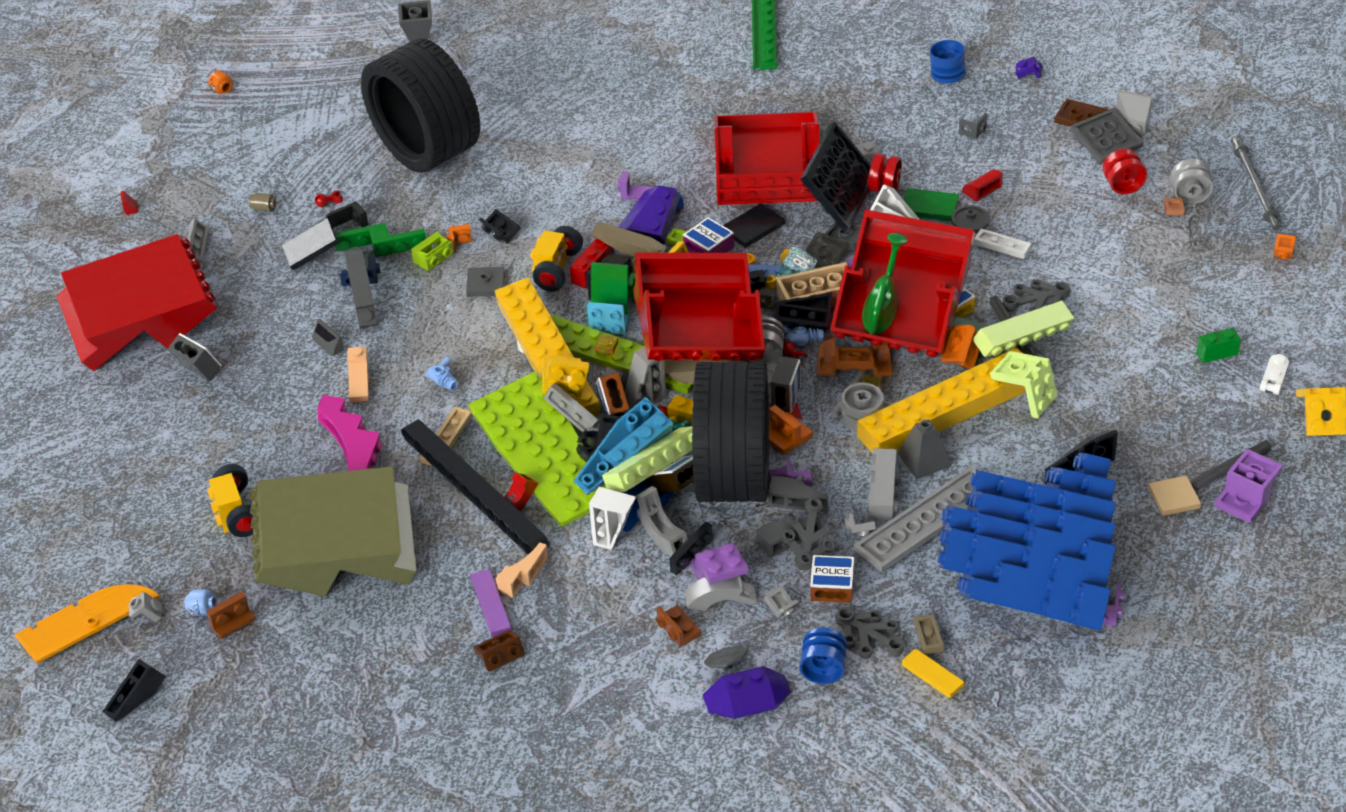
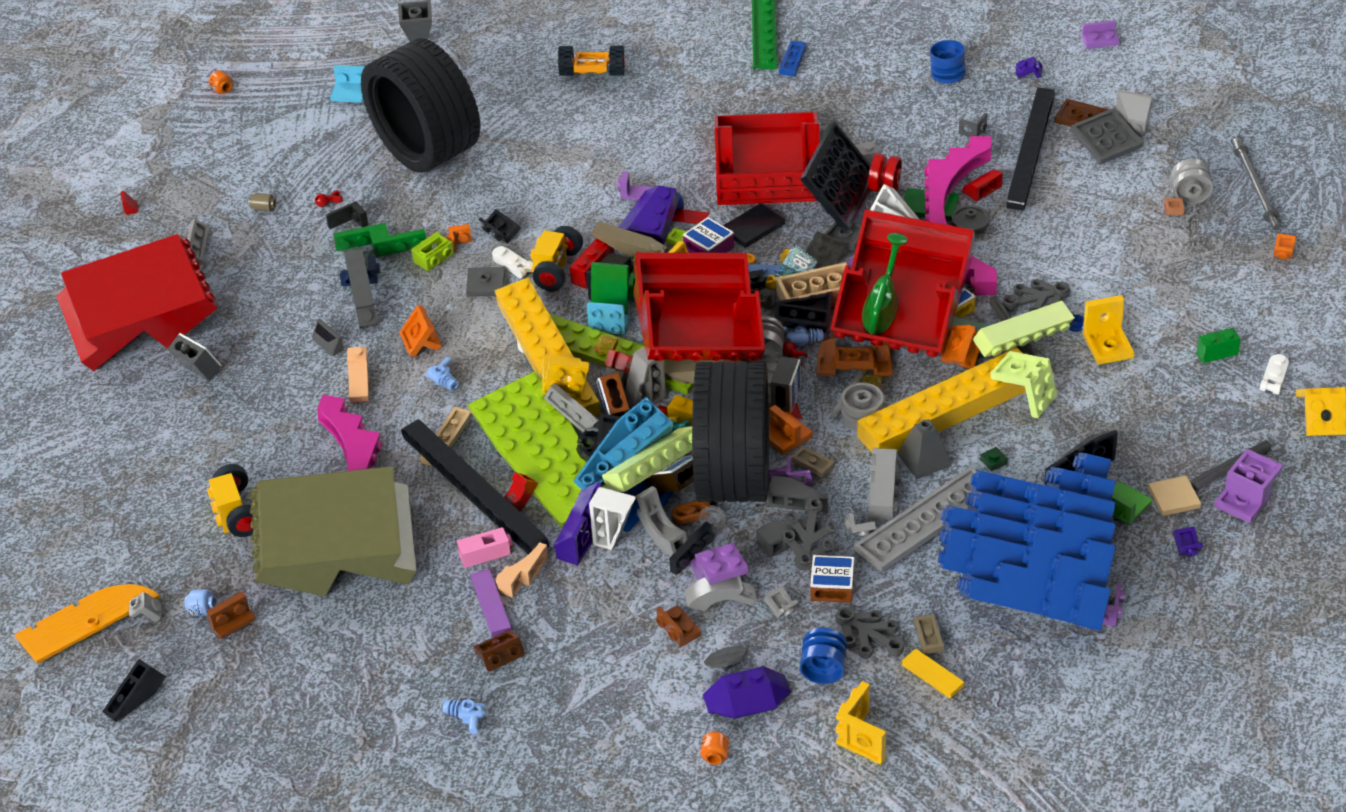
(310, 244): tile -> none
(347, 84): none -> medium azure bracket
(419, 332): none -> orange bracket
(467, 711): none -> light blue piece
(484, 547): none -> bright pink brick
(511, 261): none -> white plate
(577, 531): none -> dark purple wedge
(591, 61): none -> plate
(618, 360): none -> red leg
(688, 512): none -> dark orange plate
(689, 216): none -> red sticker
(713, 515): none -> clear brick
(714, 747): none -> orange head
(792, 58): none -> blue tile
(813, 461): none -> dark tan plate
(856, 733): none -> yellow bracket
(941, 180): none -> dark pink arch
(993, 459): none -> dark green plate
(1002, 243): white plate -> none
(1030, 149): none -> black beam
(1077, 323): none -> clear blue tile
(1099, 34): none -> medium lavender bracket
(1106, 330): none -> yellow bracket
(1124, 171): red wheel -> none
(1128, 503): none -> bright green bracket
(1187, 541): none -> dark purple bracket

